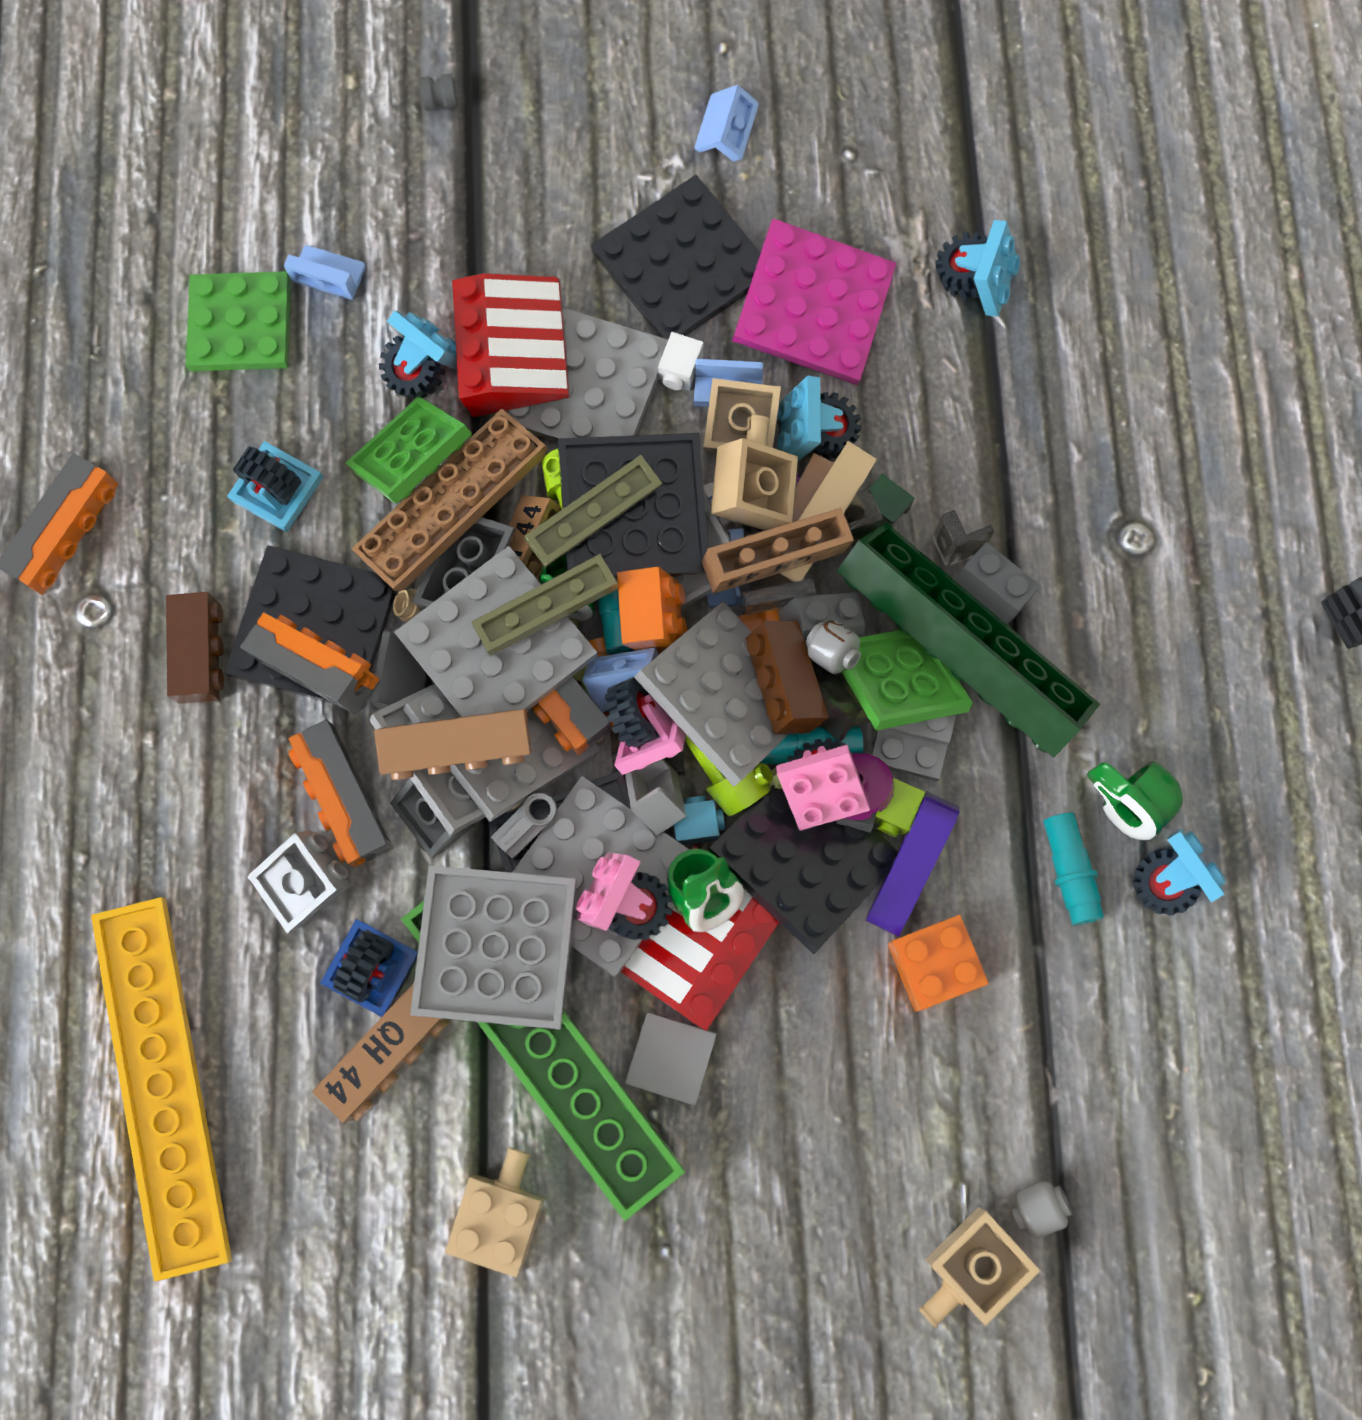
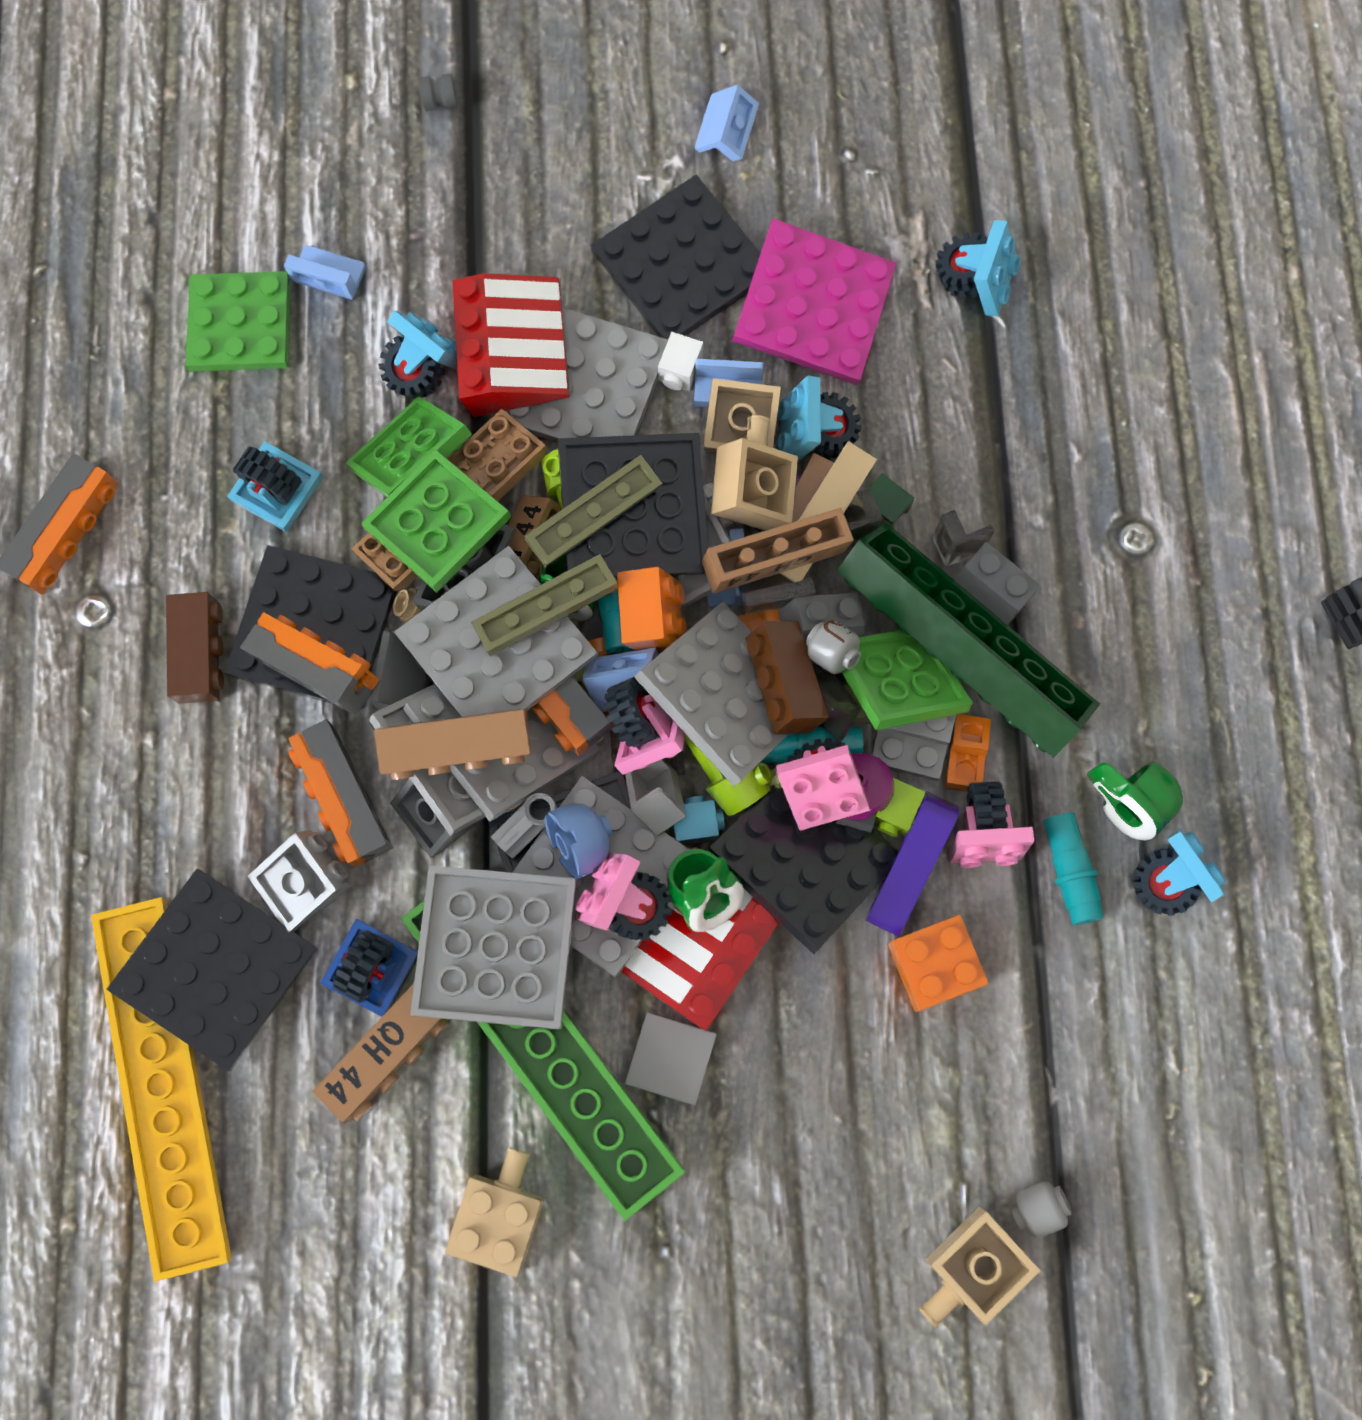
(212, 969): none -> black plate
(436, 520): none -> bright green plate
(580, 838): none -> medium blue cylinder
(967, 751): none -> orange slope
(989, 830): none -> bright pink plate

